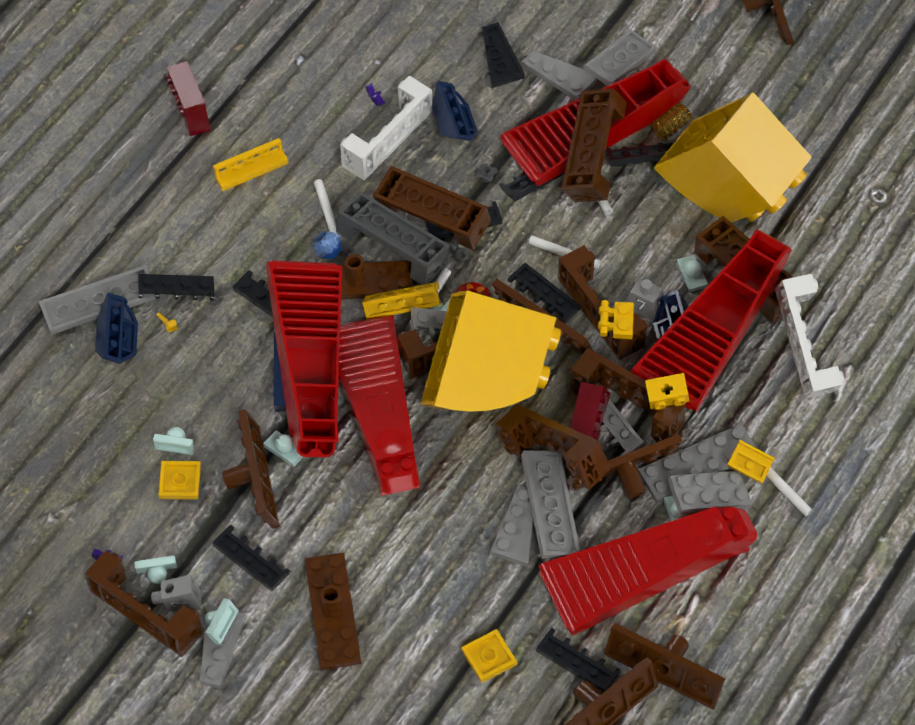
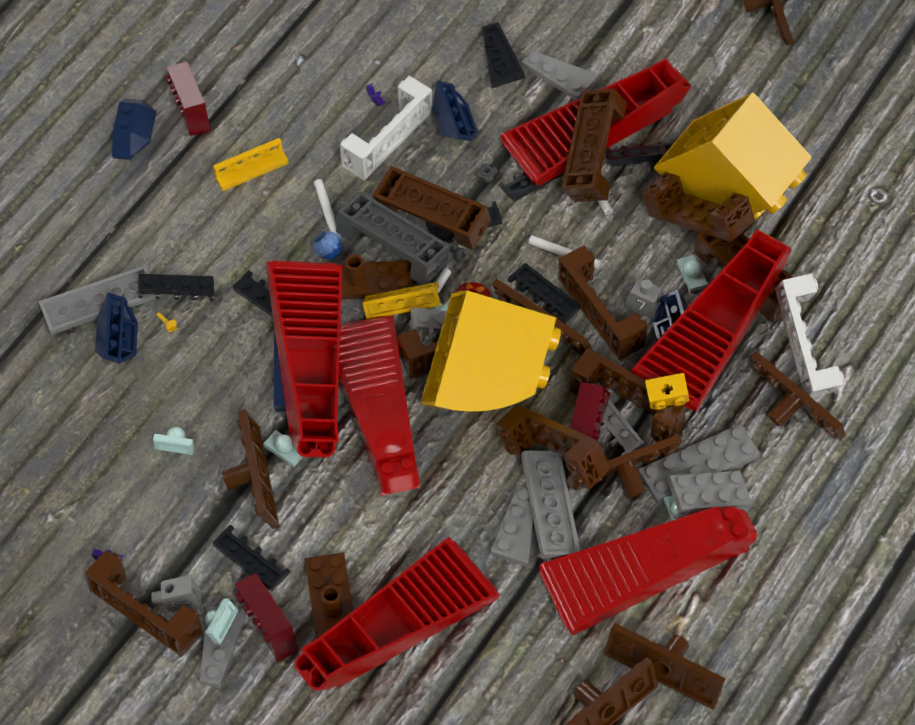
(132, 128): none -> dark blue wedge
(156, 568): light aqua tile -> none
(180, 480): yellow plate -> none
(266, 617): none -> dark red wedge
(406, 611): none -> red brick
(489, 656): yellow plate -> none
(576, 661): black hinge -> none
(620, 58): light grey tile -> none
(623, 319): yellow plate -> none
(669, 203): none -> reddish brown plate
(671, 121): clear yellow piece -> none
(750, 461): yellow plate -> none
(789, 492): white piece -> none
(794, 400): none -> reddish brown plate

